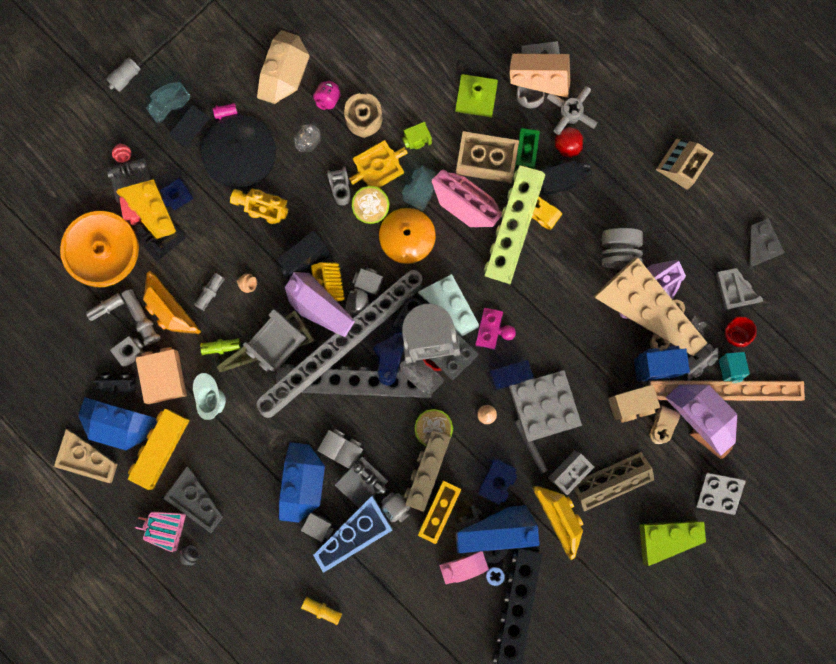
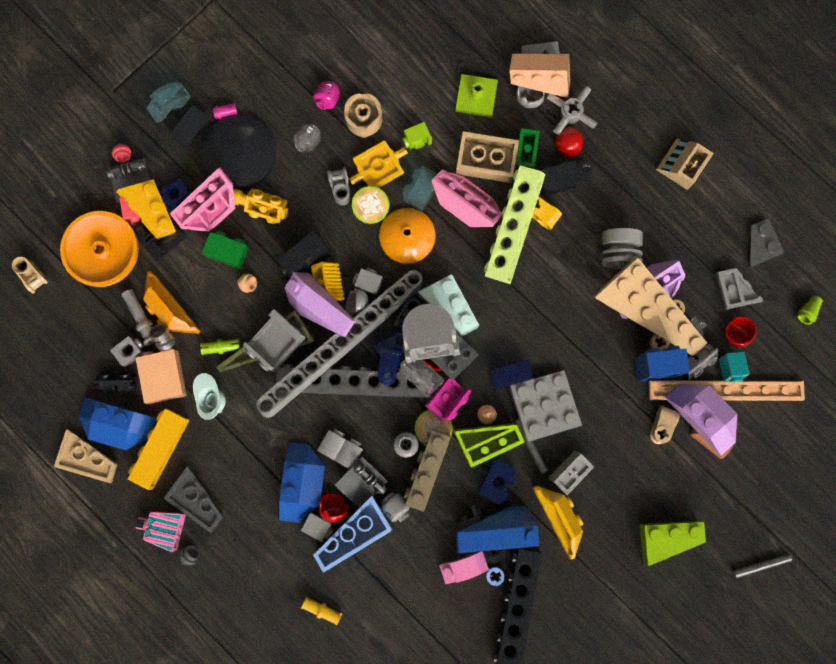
(31, 276): none -> tan piece
(105, 307): light grey axle -> none
(123, 74): light grey piece -> none
(162, 337): none -> flat silver wheel
(207, 204): none -> bright pink wedge
(209, 291): light grey pin -> none
(225, 250): none -> green brick
(282, 67): tan wedge -> none
(333, 508): none -> red hair
(398, 444): none -> light grey head
(439, 512): yellow brick -> none
(448, 400): none -> dark pink bracket
(487, 441): none -> lime wedge
(491, 328): dark pink plate -> none
(615, 484): dark tan fence -> none
(629, 404): tan brick -> none
(720, 493): hinge -> none
(762, 565): none -> flat silver bar
(809, 312): none -> lime cone

